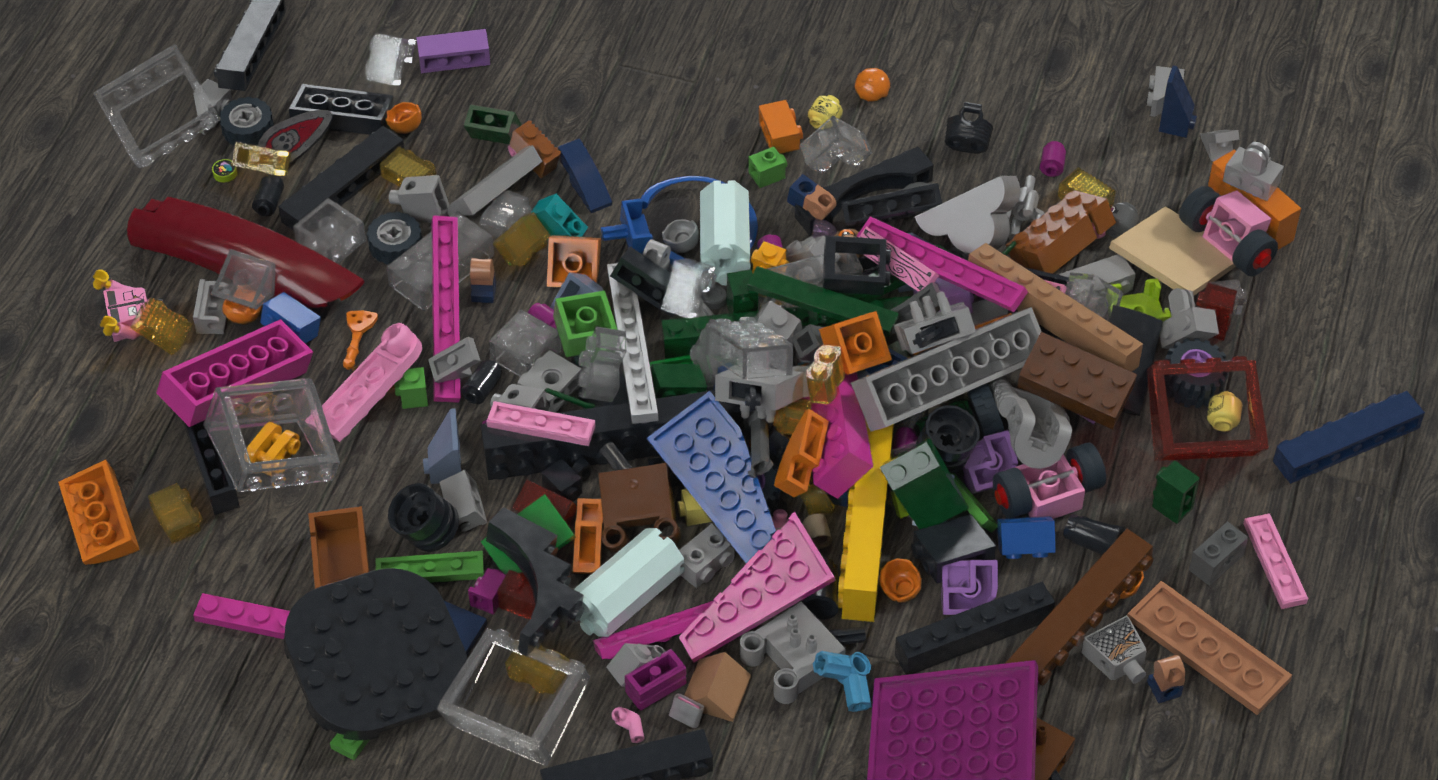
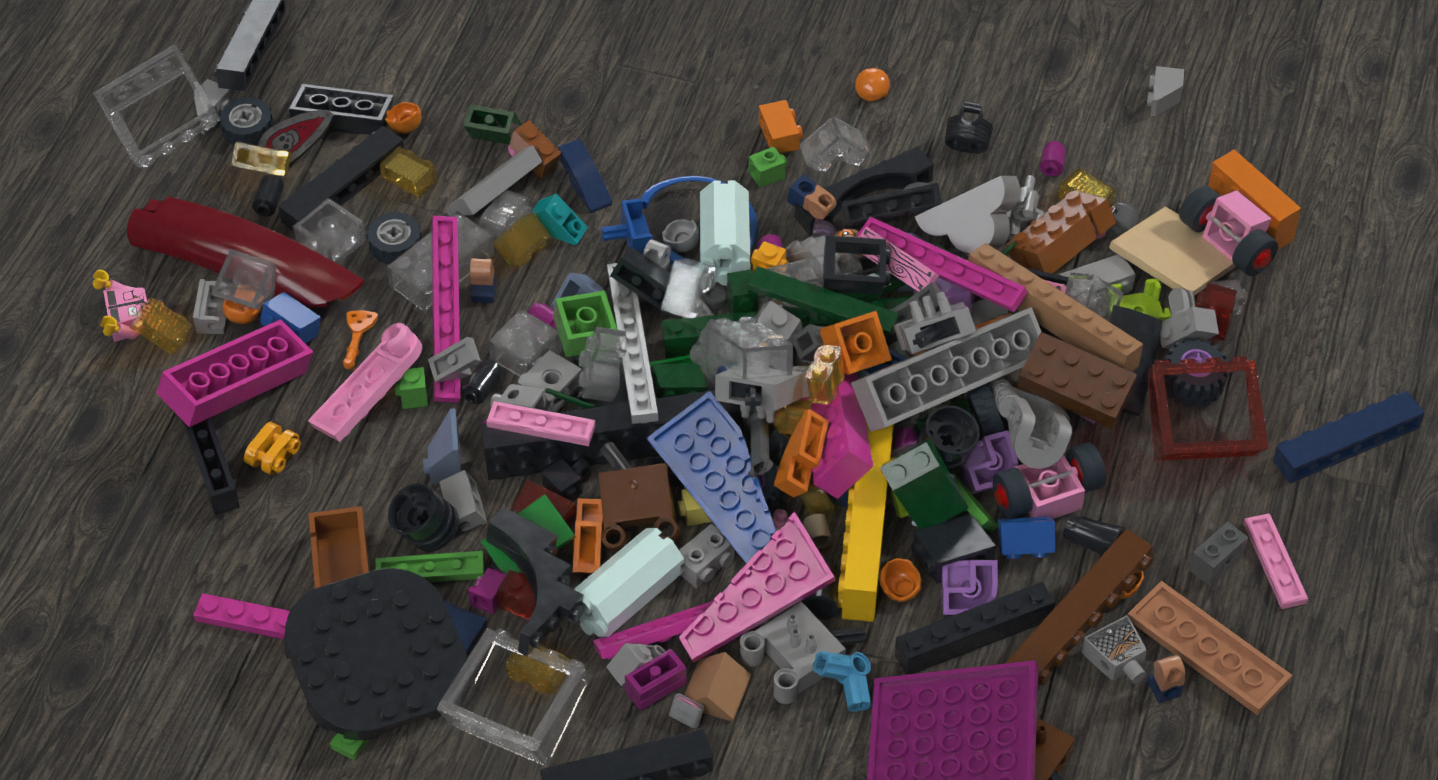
(98, 514): orange slope -> none
(175, 513): clear yellow brick -> none
(224, 171): tile -> none
(277, 403): clear windscreen -> none
(388, 58): clear brick -> none
(421, 197): light grey torso -> none
(453, 51): medium lavender brick -> none
(574, 256): orange slope -> none
(629, 721): bright pink arm -> none
(823, 109): light yellow head -> none
(1175, 491): dark green brick -> none
(1177, 107): dark blue slope -> none
(1219, 142): light grey slope -> none
(1224, 411): light yellow head -> none
(1253, 171): light grey brick -> none

